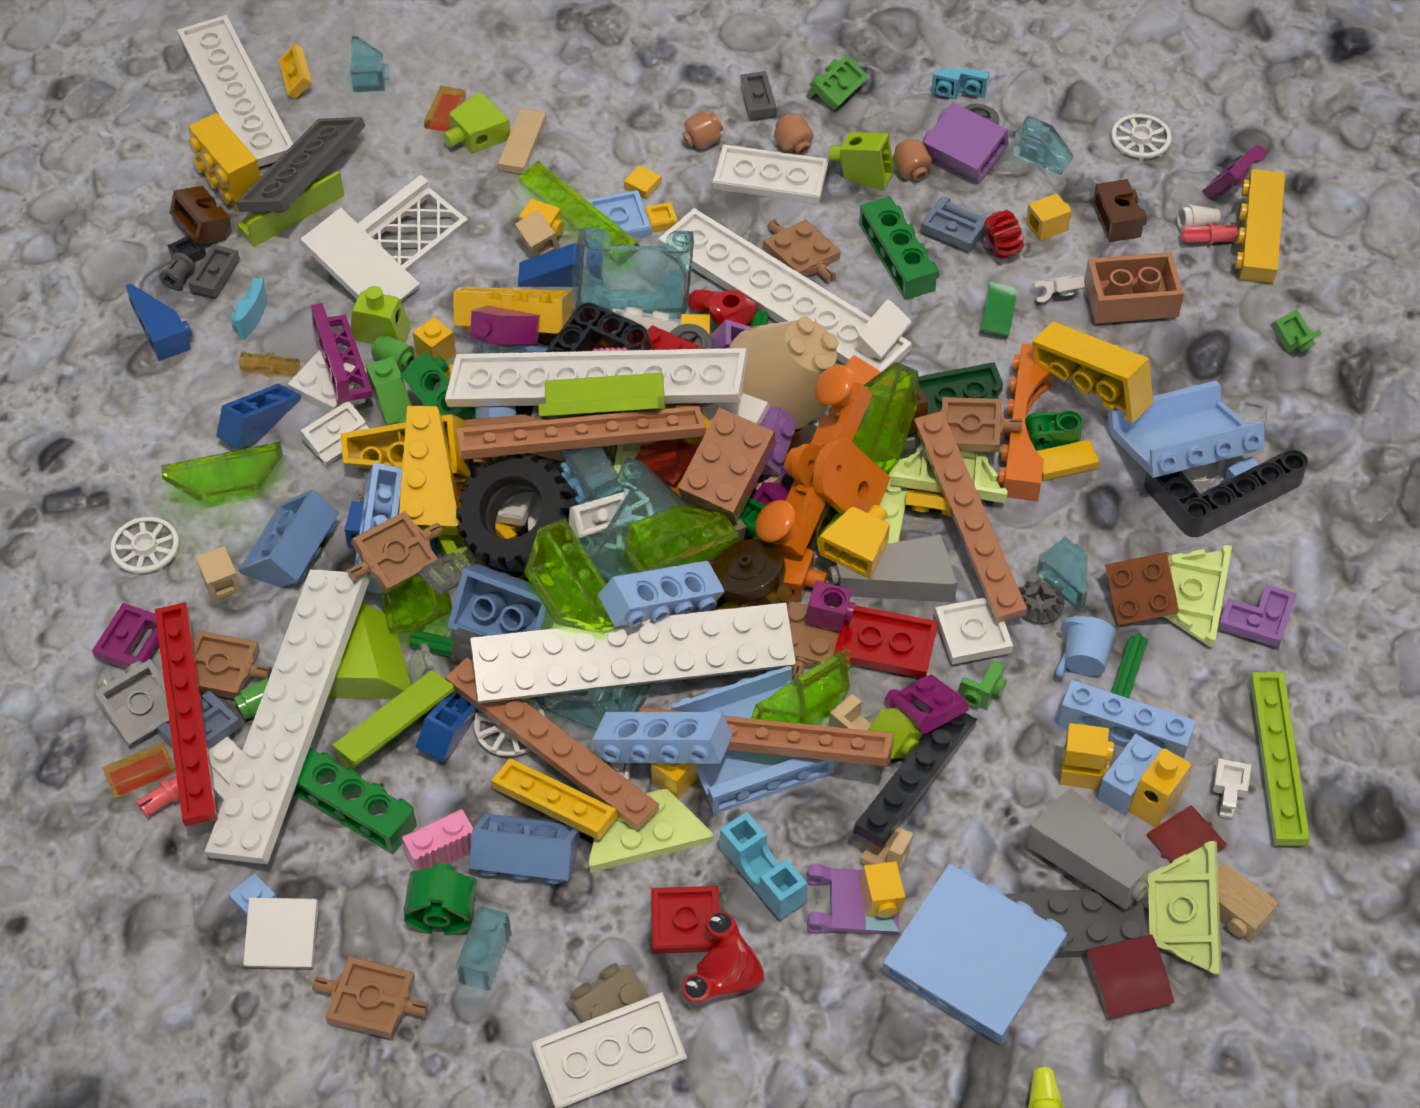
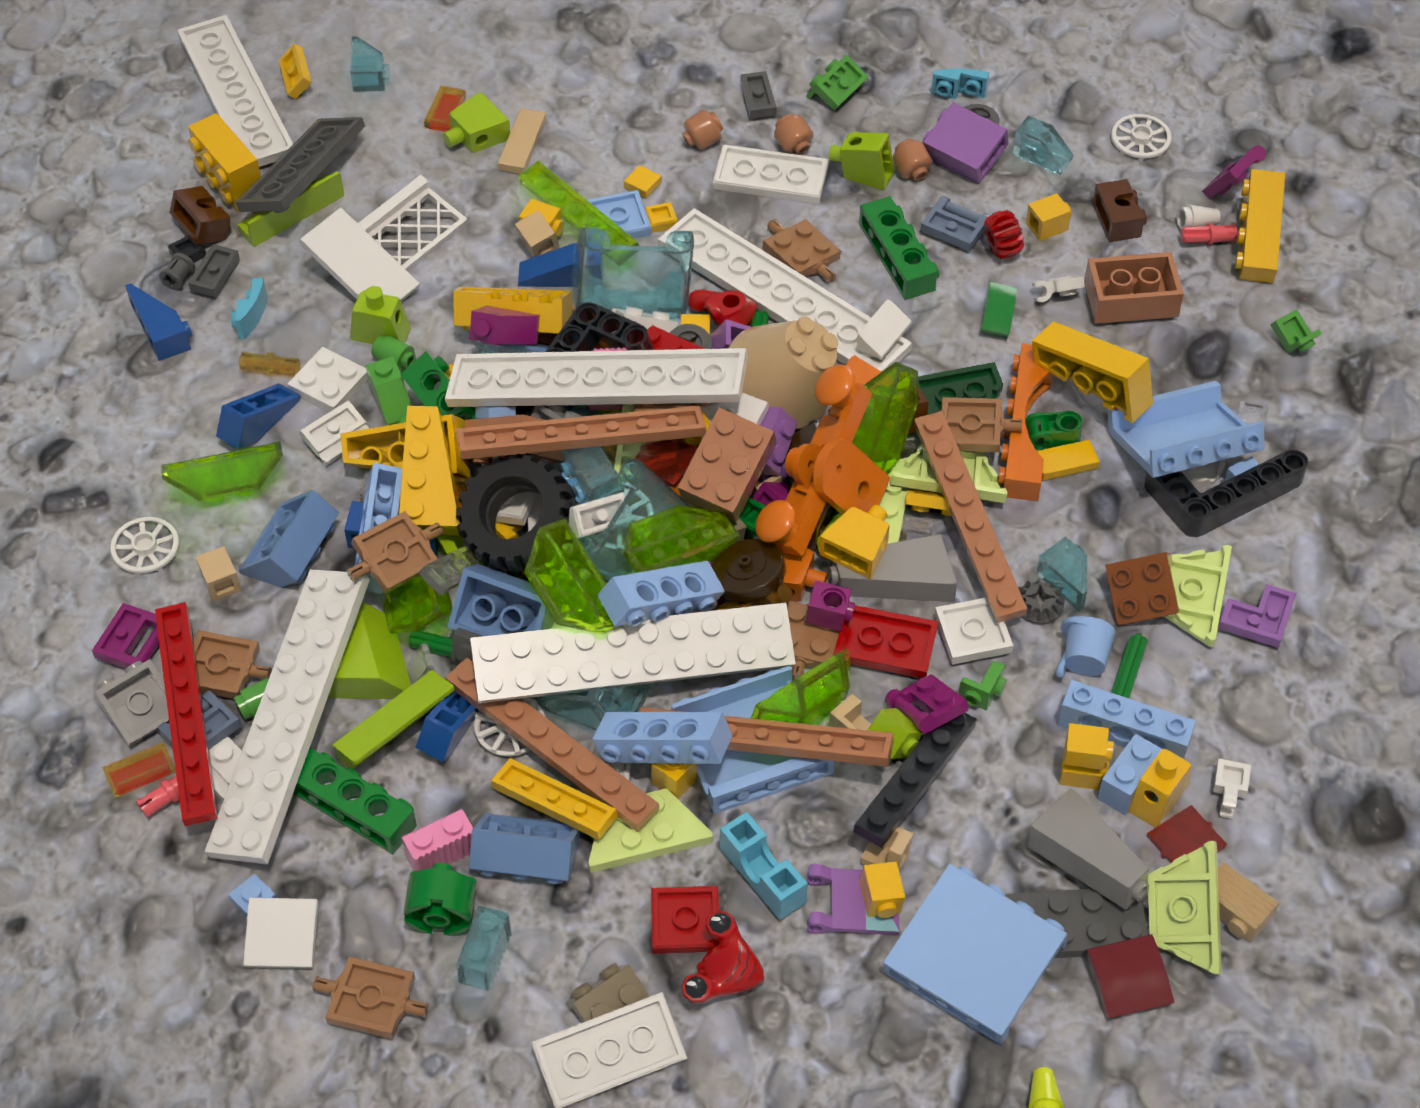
(335, 359): magenta fence -> none
(434, 339): yellow brick -> none
(603, 395): lime panel -> none
(1279, 759): lime plate -> none

